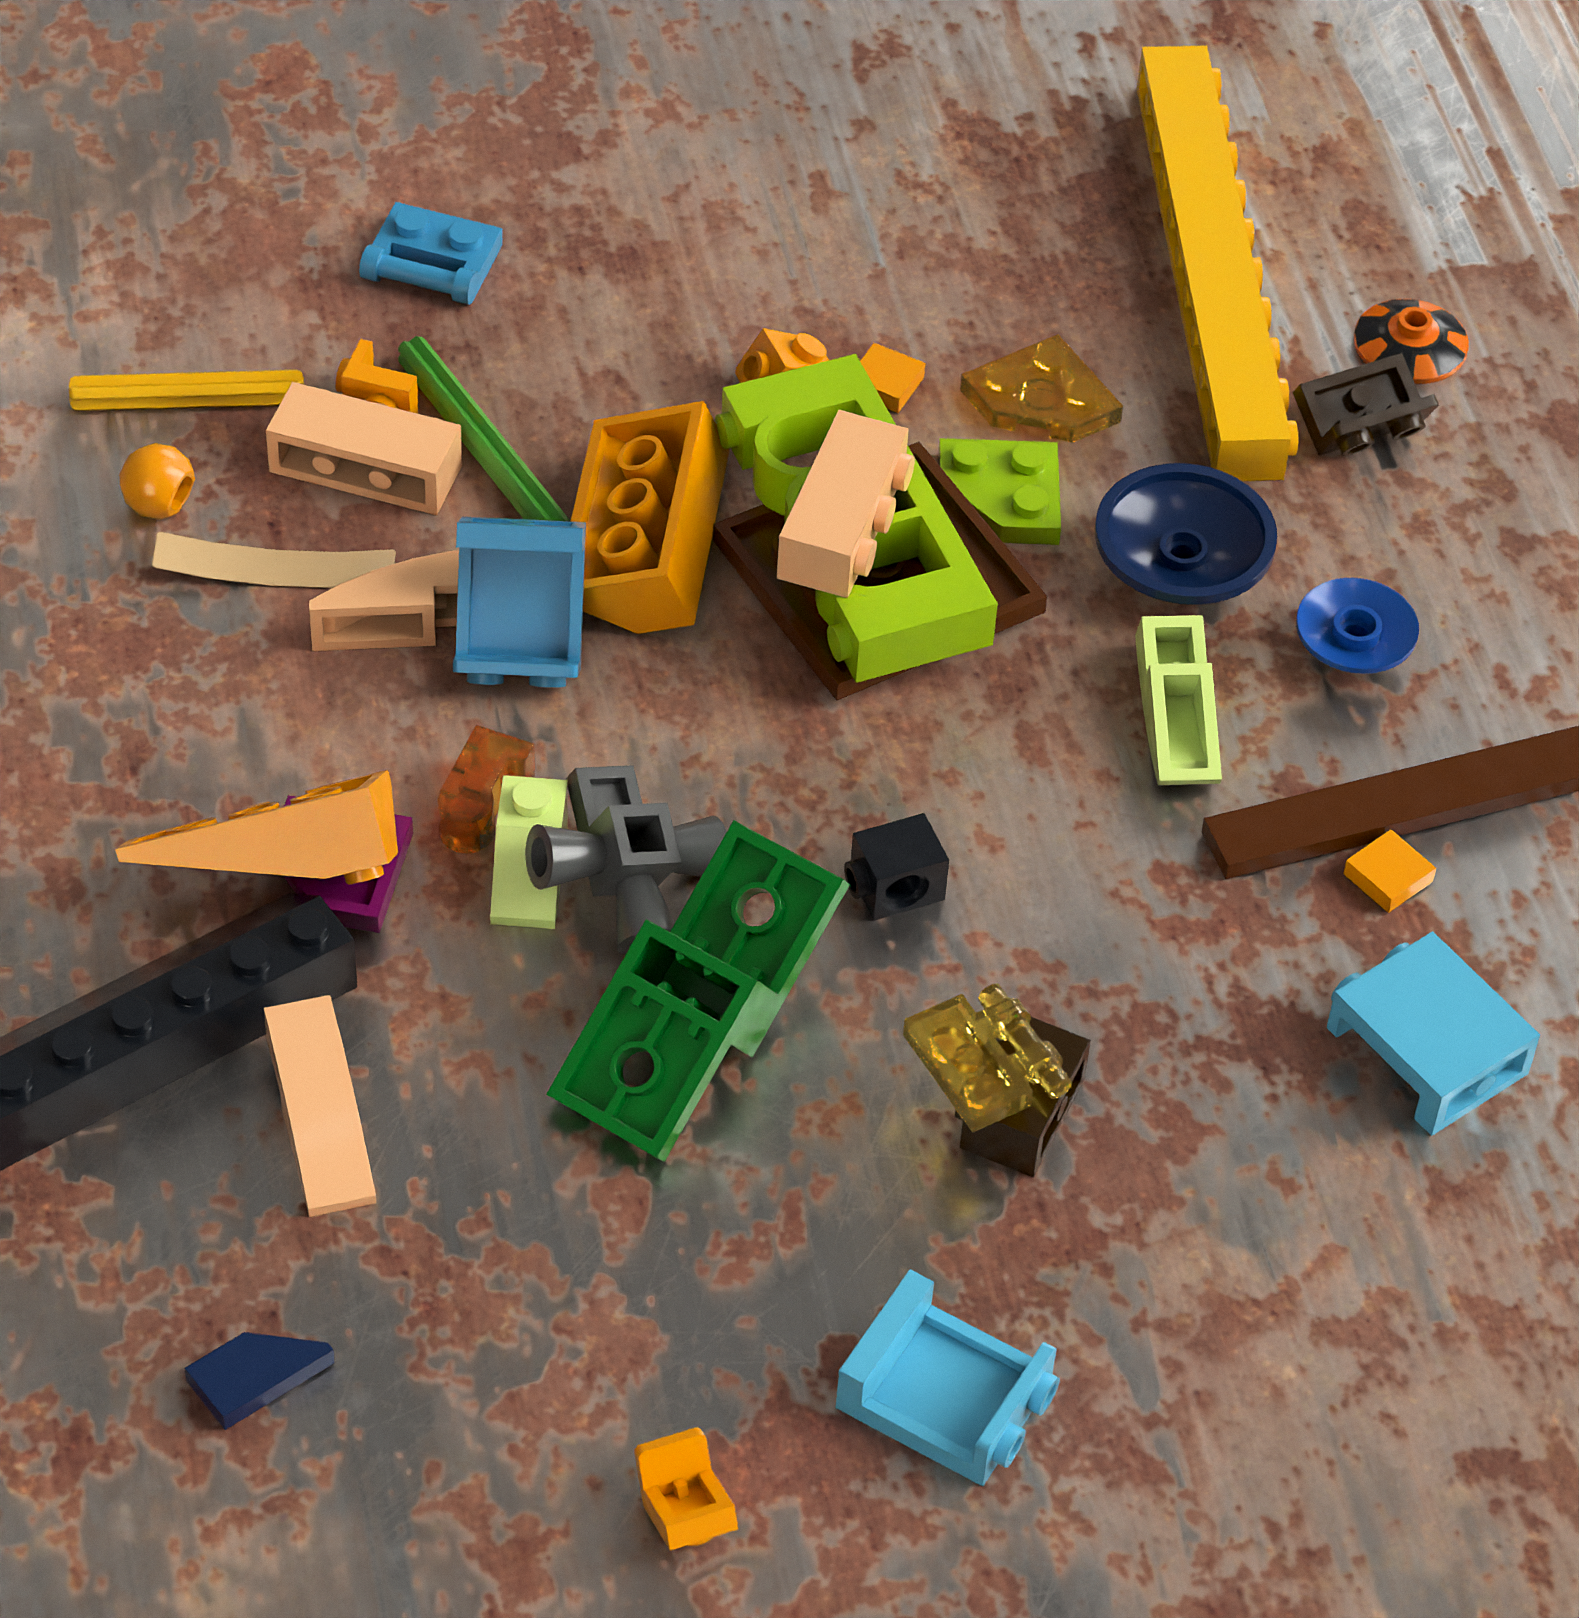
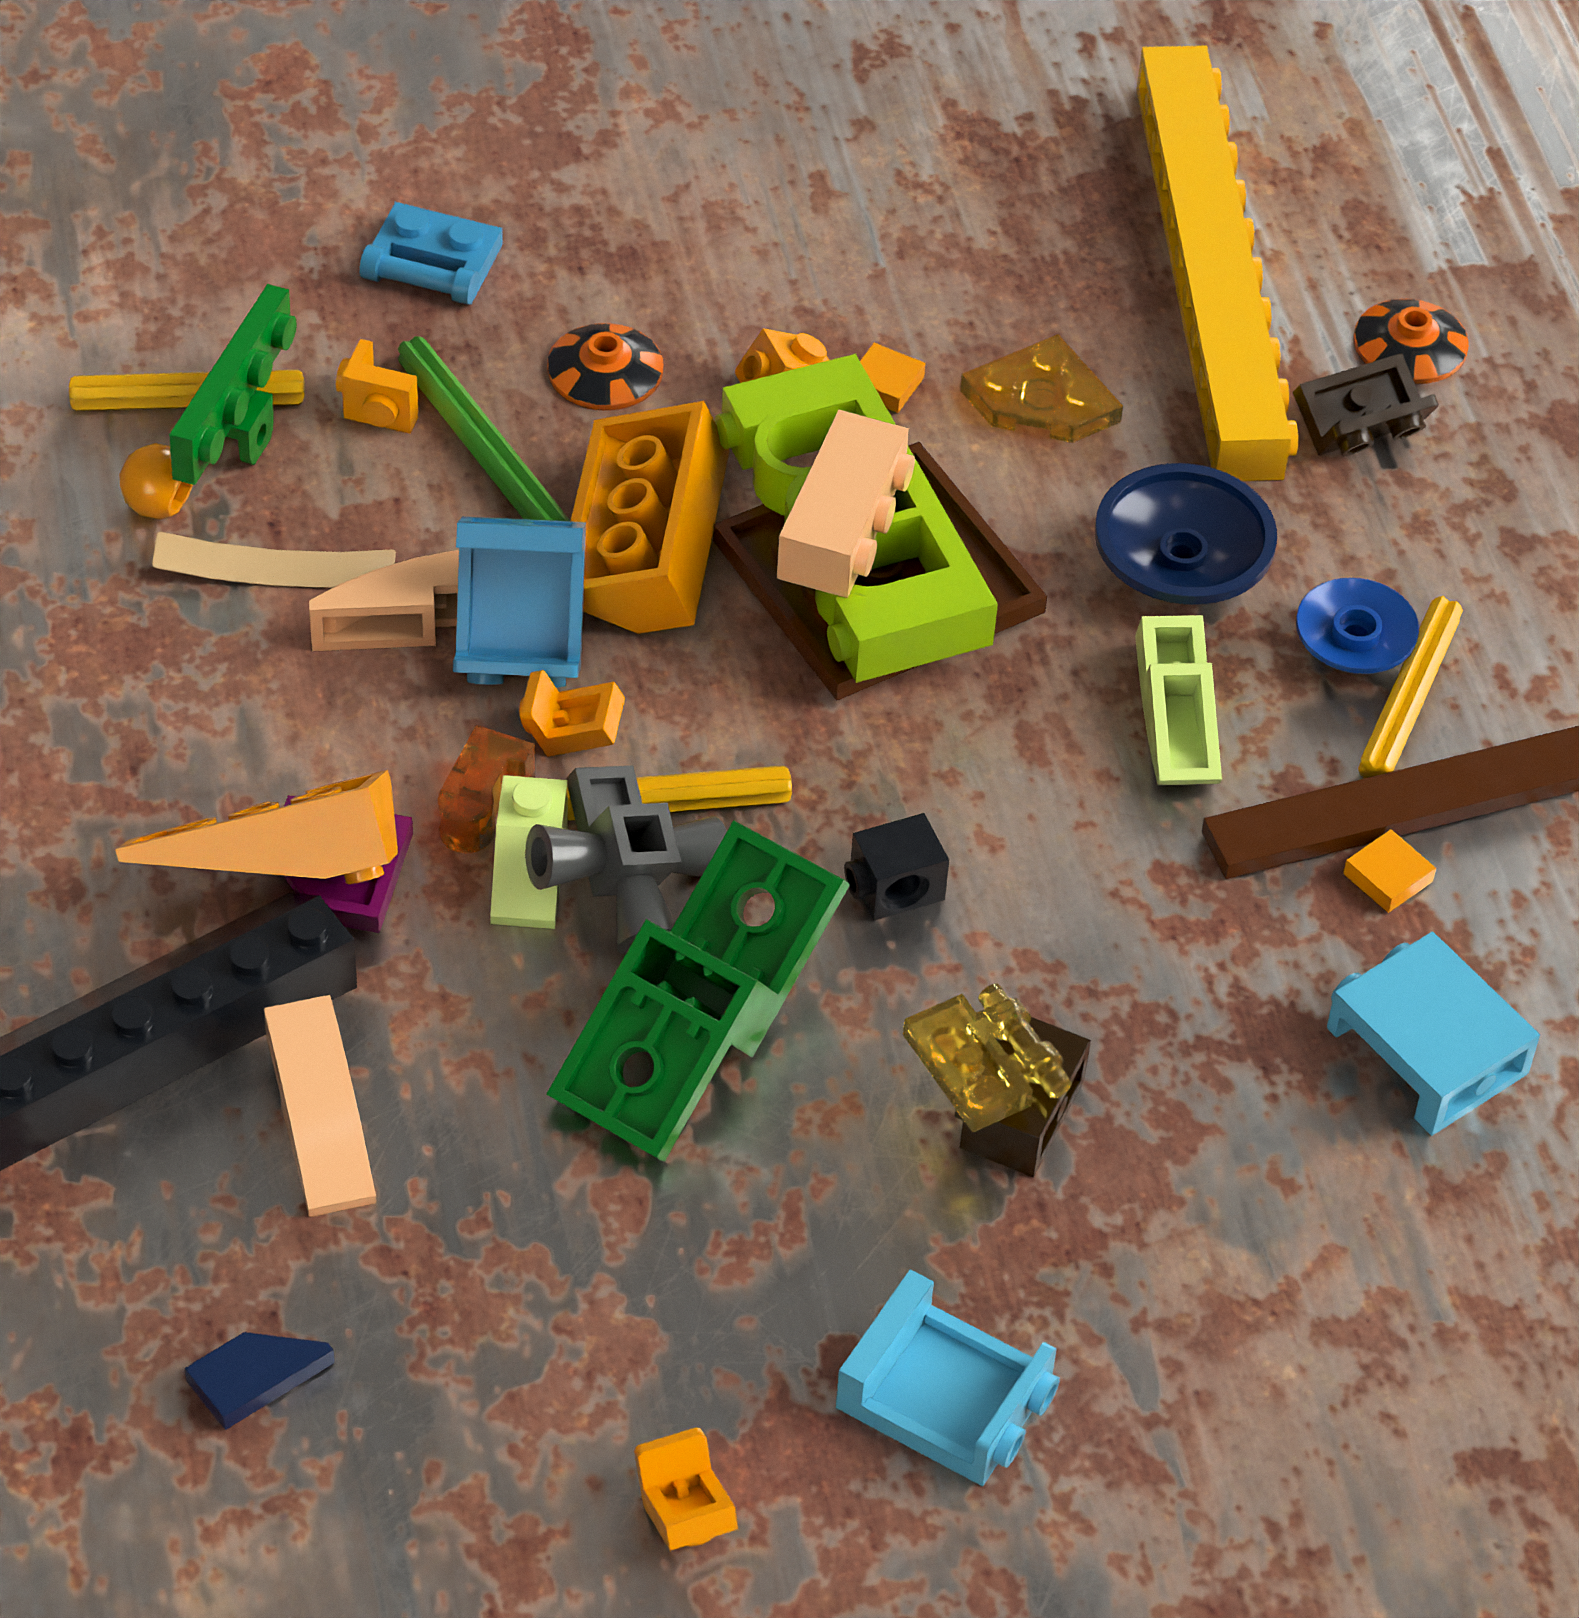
(228, 396): none -> green plate
(364, 448): light nougat brick -> none
(570, 718): none -> light orange bracket
(605, 366): none -> dish
(715, 789): none -> yellow axle
(1008, 485): lime plate -> none
(1410, 688): none -> yellow axle

